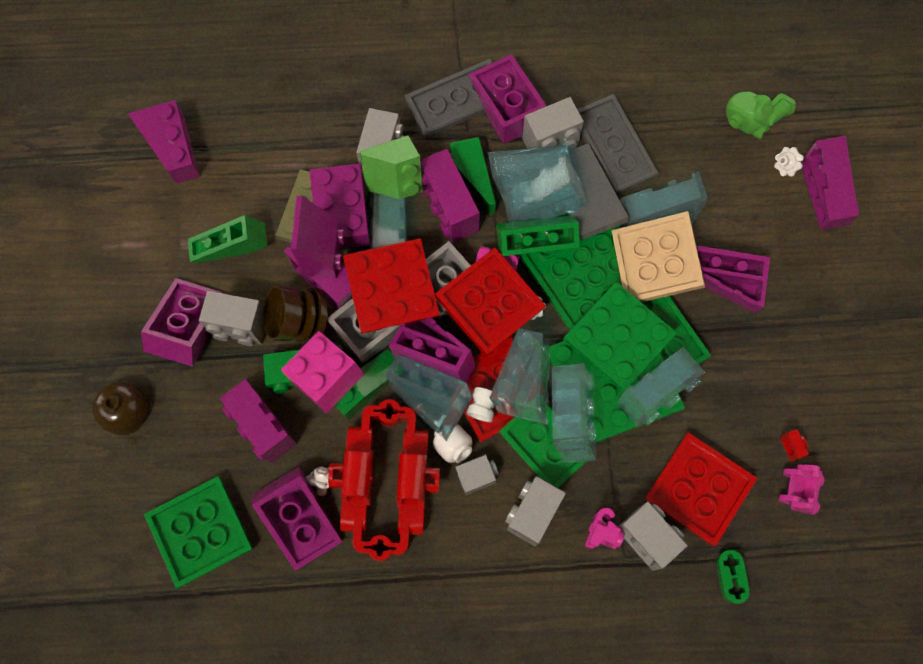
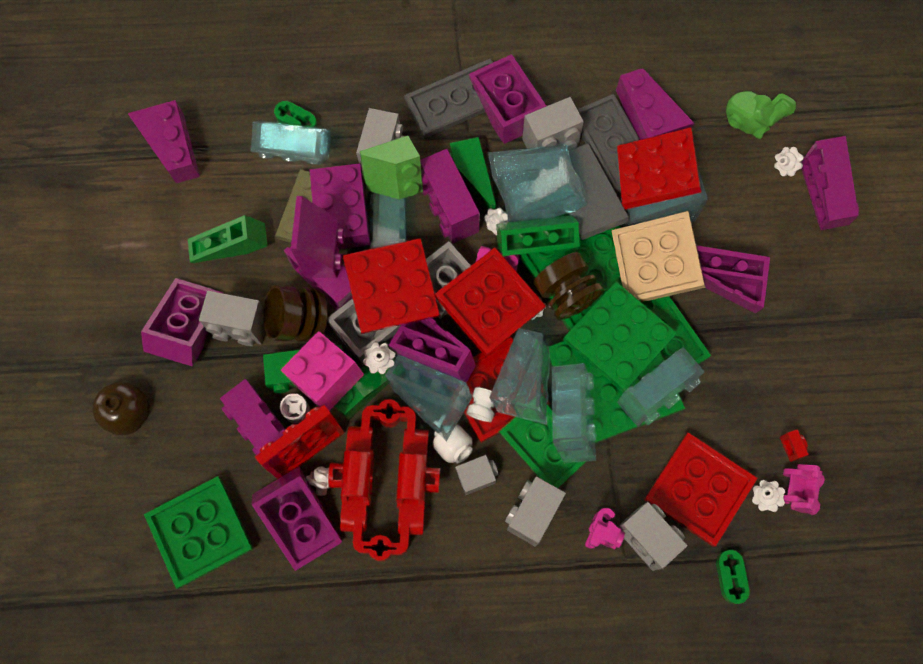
(290, 142): none -> clear light blue wedge
(291, 405): none -> white wheel
(298, 114): none -> green beam
(300, 442): none -> red plate
(378, 358): none -> white plant
(495, 217): none -> white plant
(565, 283): none -> dark brown wheel
(649, 106): none -> magenta wedge
(658, 169): none -> red plate
(768, 496): none -> white plant

